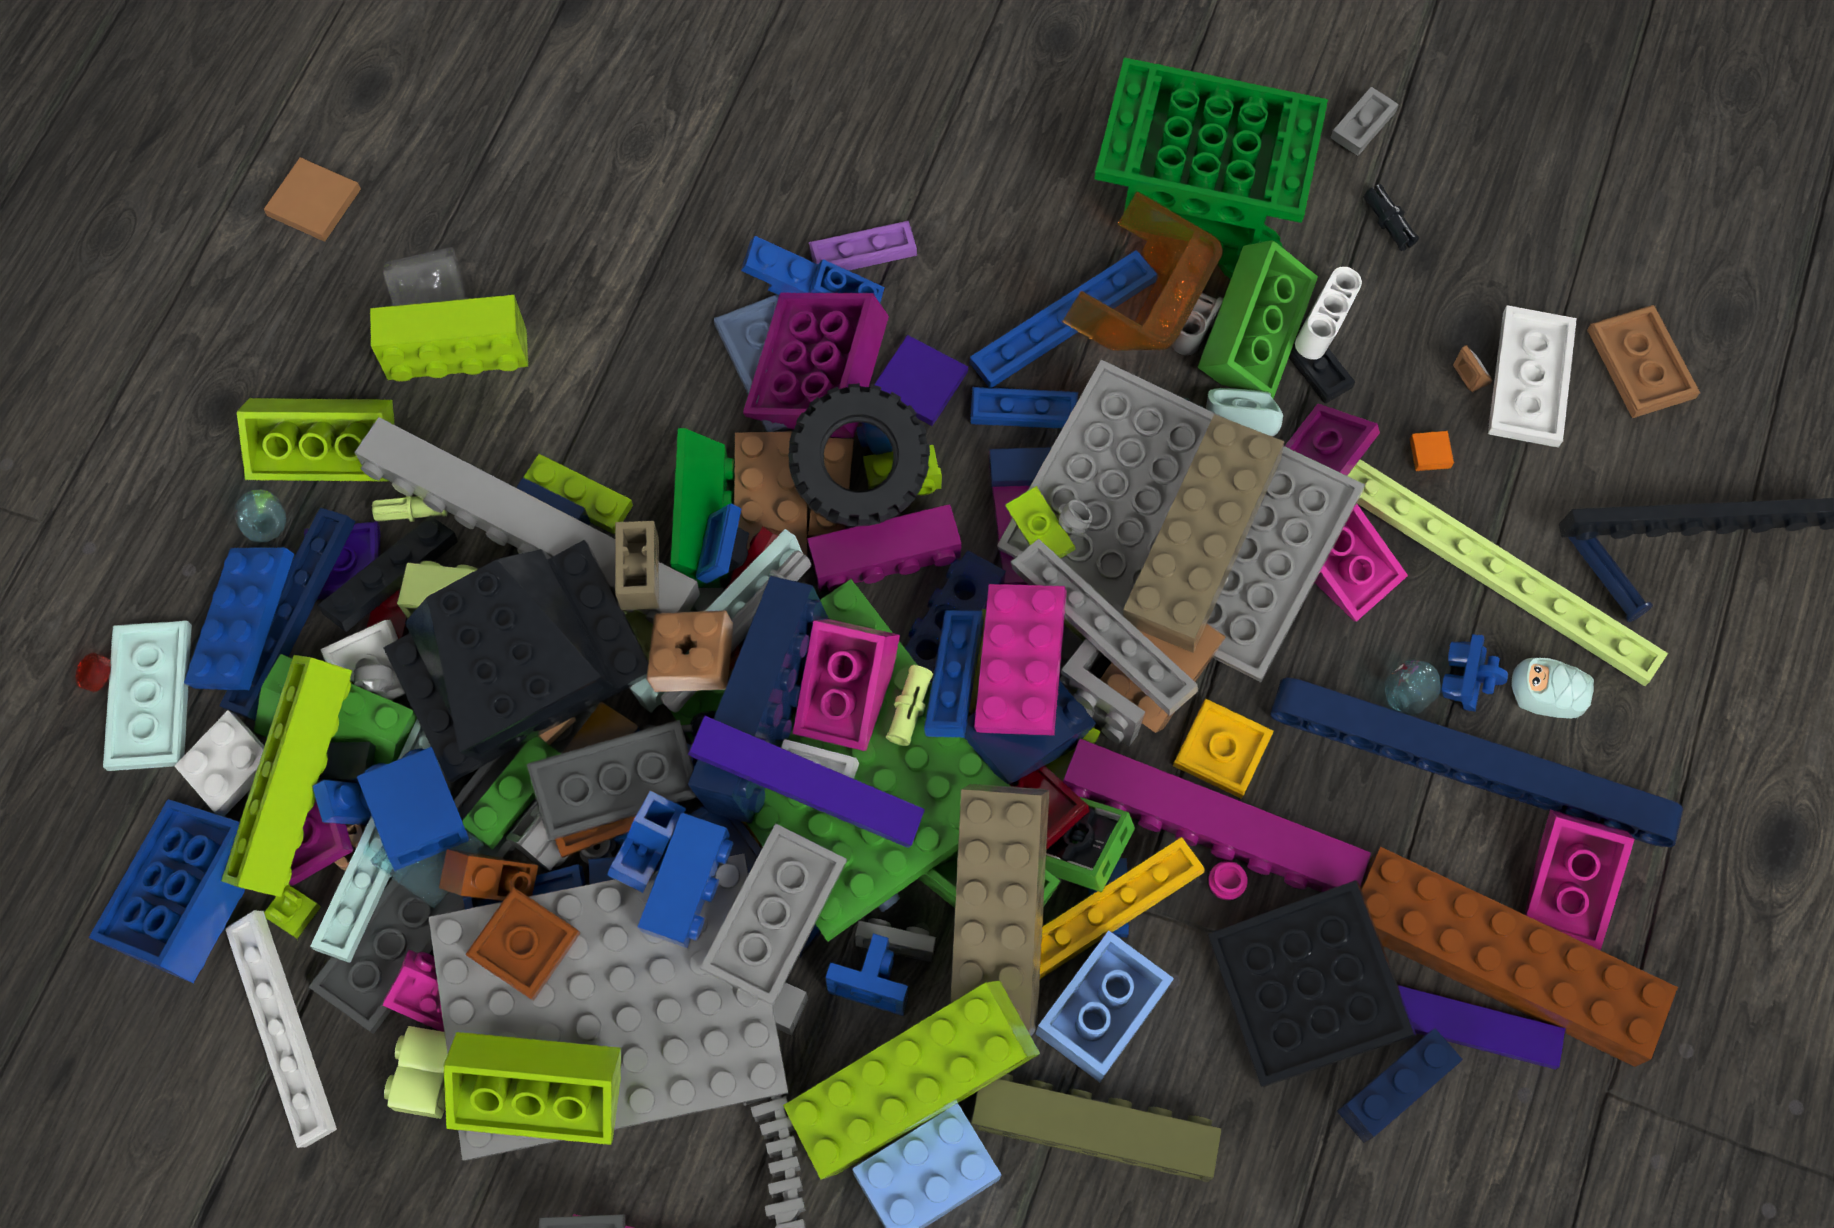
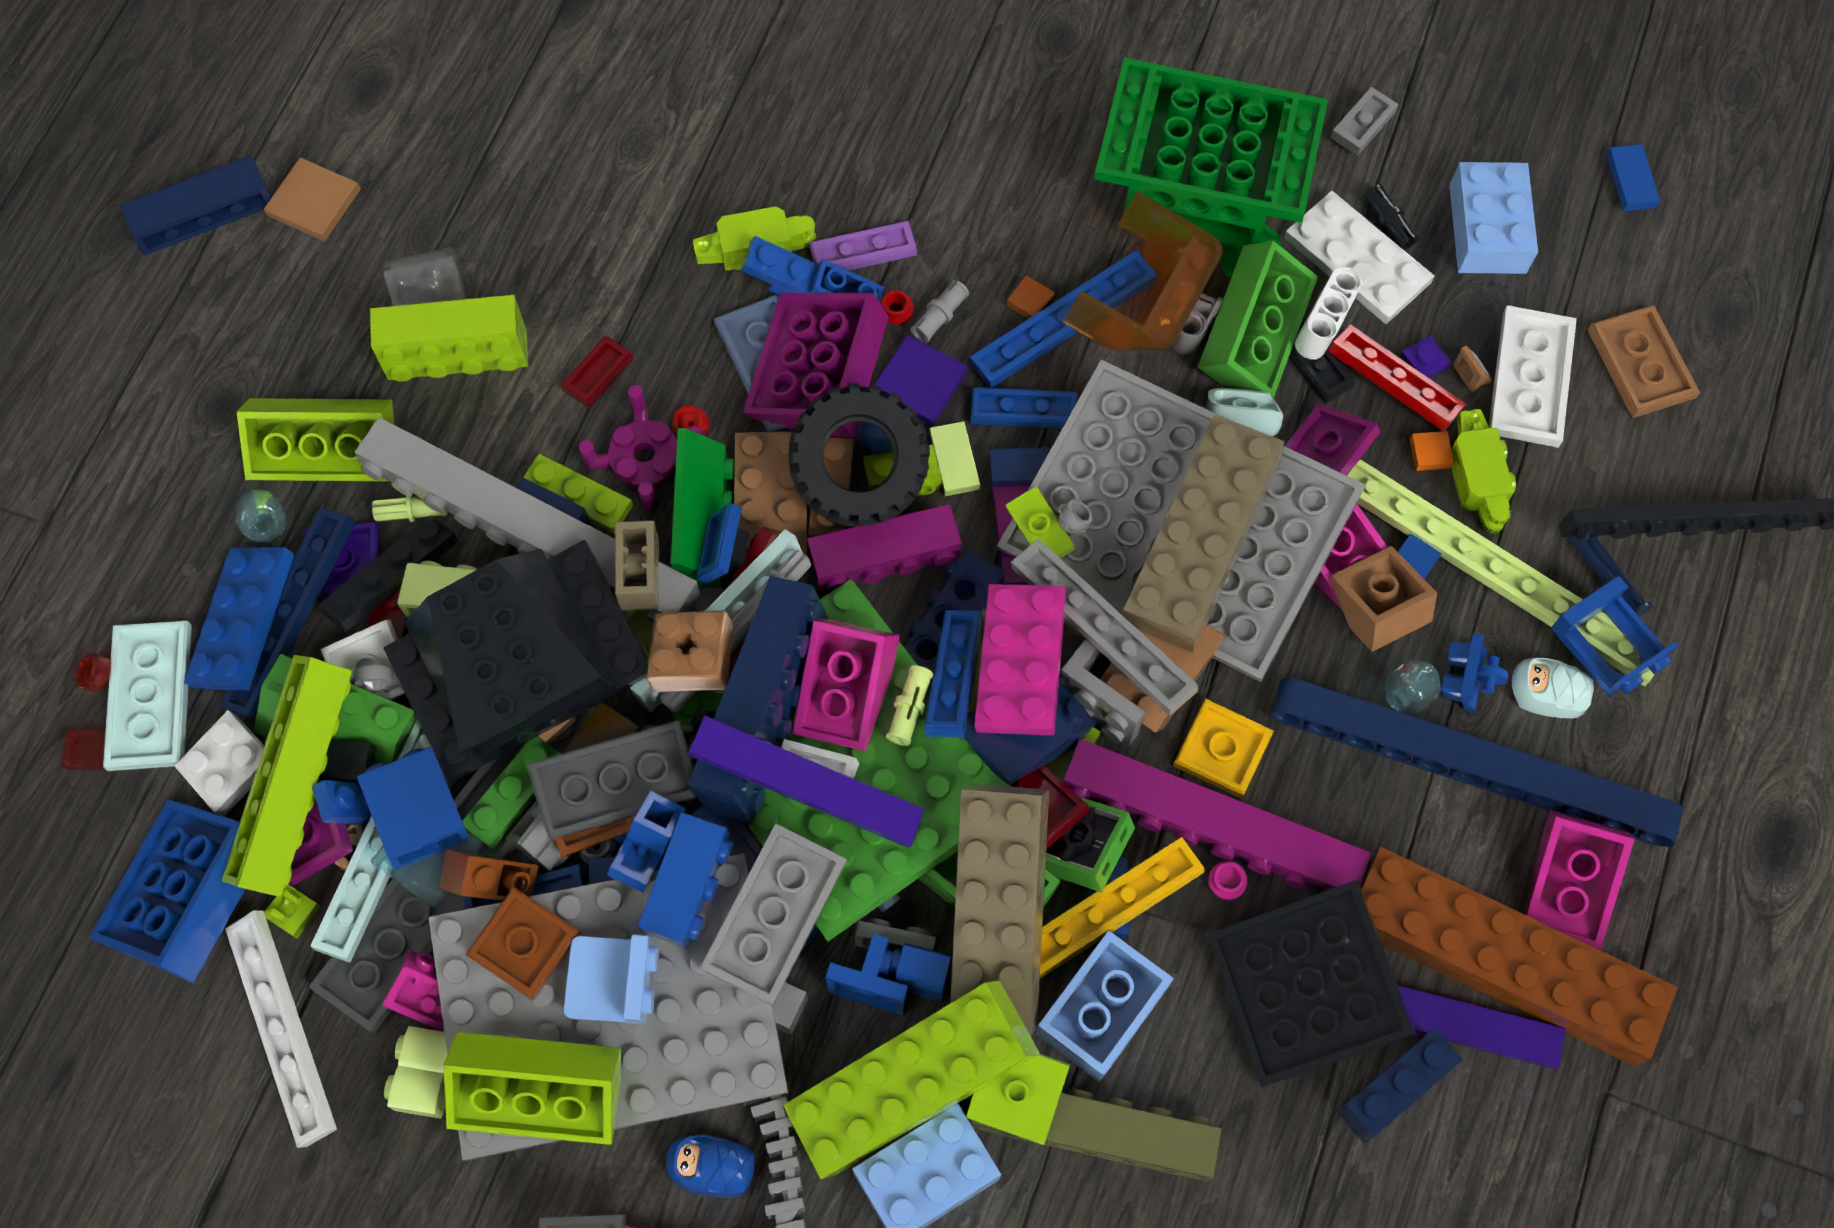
(84, 750): none -> clear red tile
(196, 205): none -> dark blue brick
(597, 372): none -> dark red tile
(611, 979): none -> light blue bracket
(631, 439): none -> magenta plate
(690, 416): none -> red tile
(710, 1166): none -> blue piece
(737, 230): none -> lime hinge
(897, 299): none -> red plate
(921, 970): none -> blue brick
(939, 311): none -> light grey pin
(955, 458): none -> yellowish green tile
(1022, 1099): none -> lime plate
(1030, 298): none -> dark orange tile
(1341, 237): none -> white plate
(1383, 598): none -> medium nougat slope
(1397, 377): none -> red plate
(1419, 555): none -> blue tile
(1426, 357): none -> dark purple plate
(1482, 470): none -> lime hinge
(1493, 218): none -> light blue brick
(1608, 599): none -> blue panel
(1633, 177): none -> blue tile

